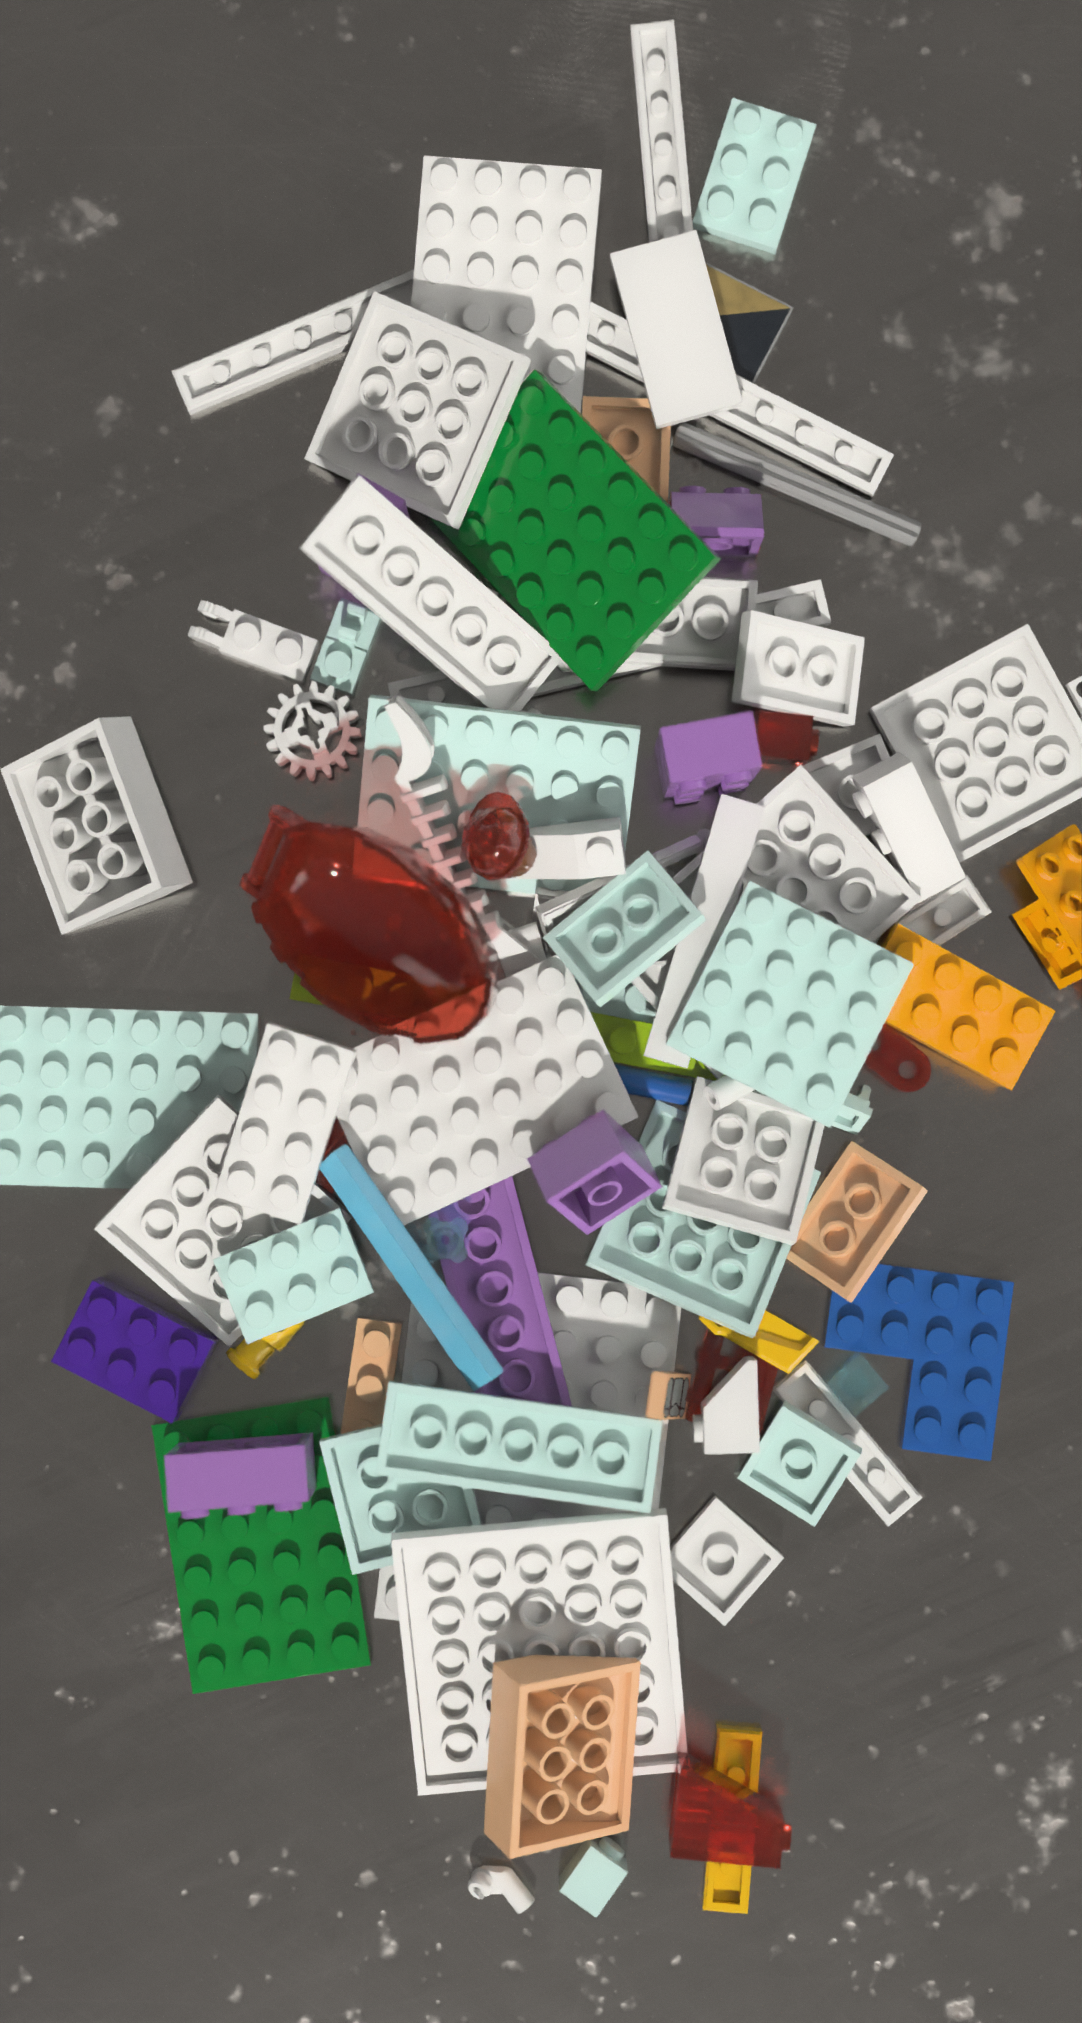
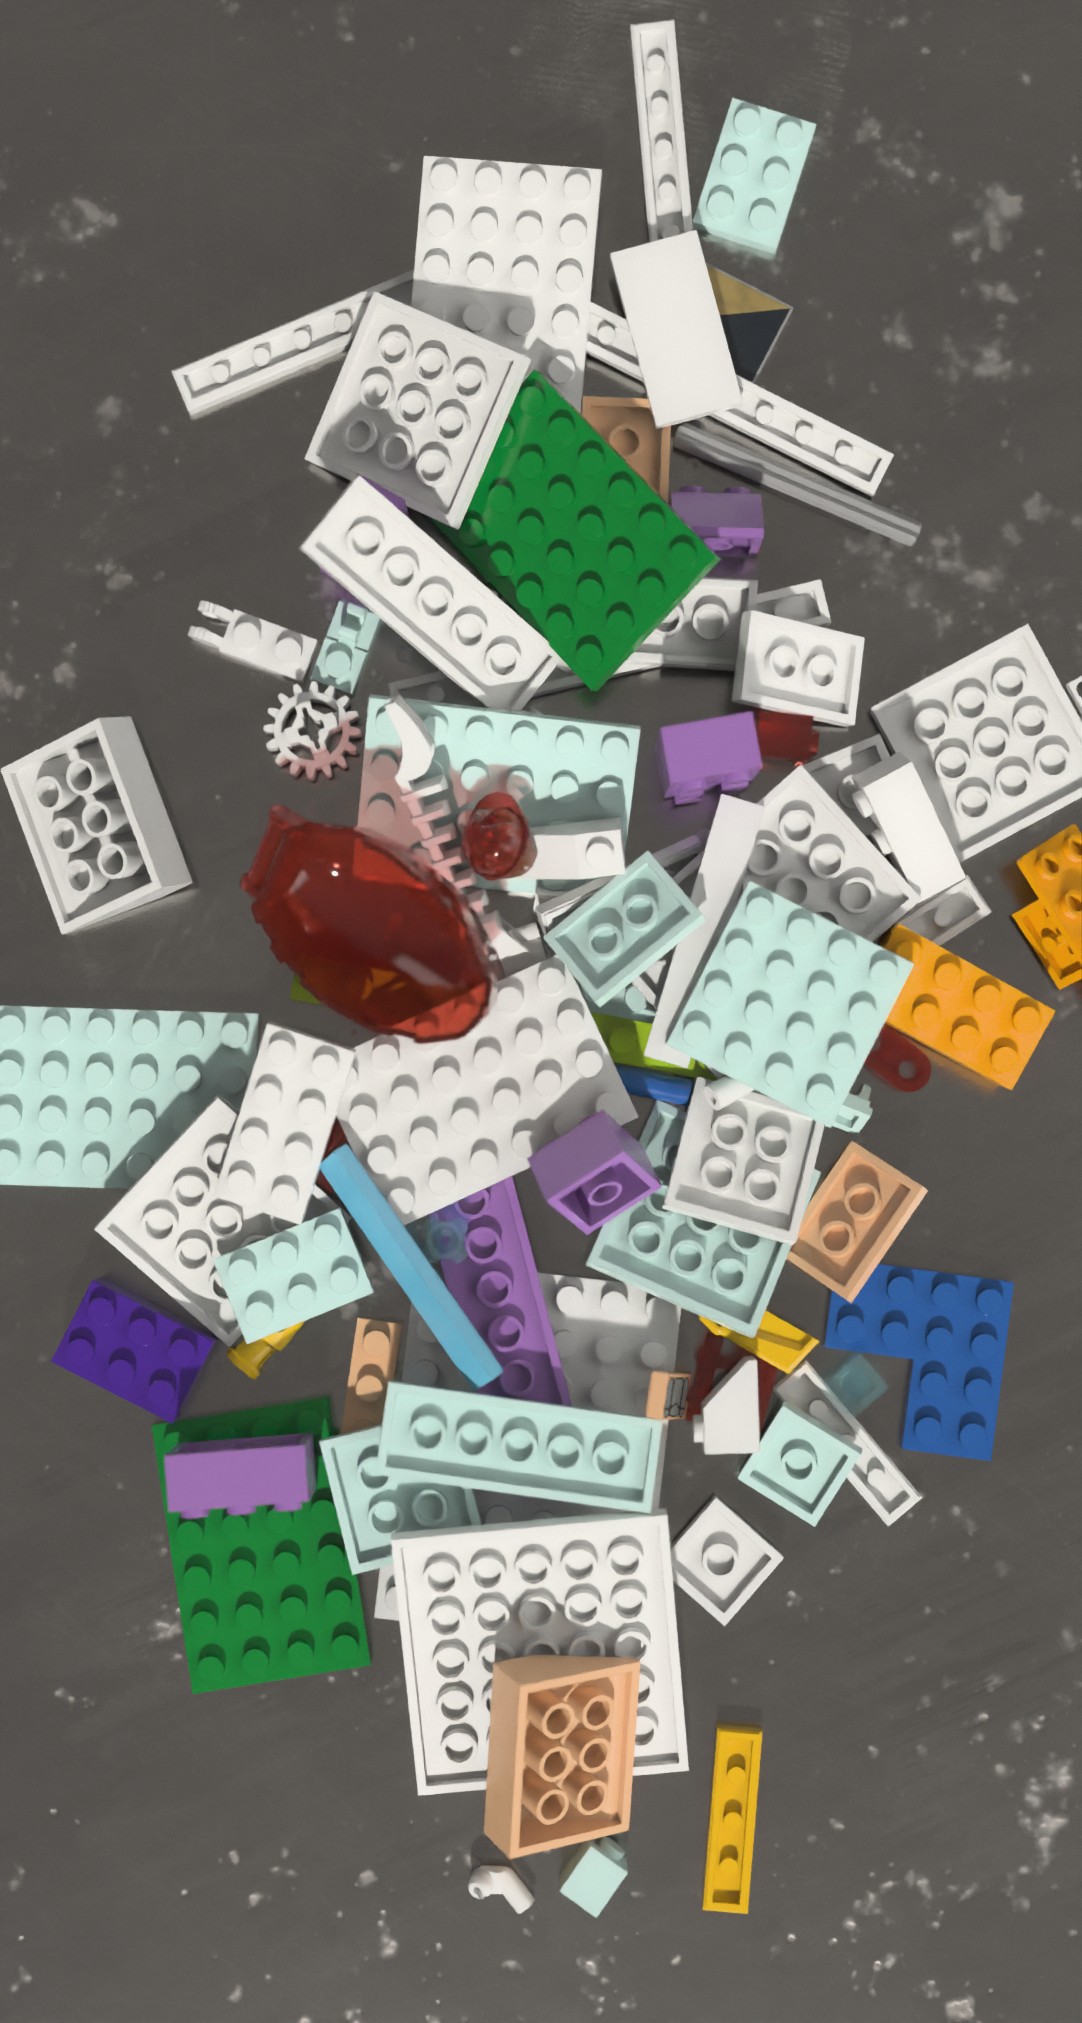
(723, 1819): clear red slope -> none

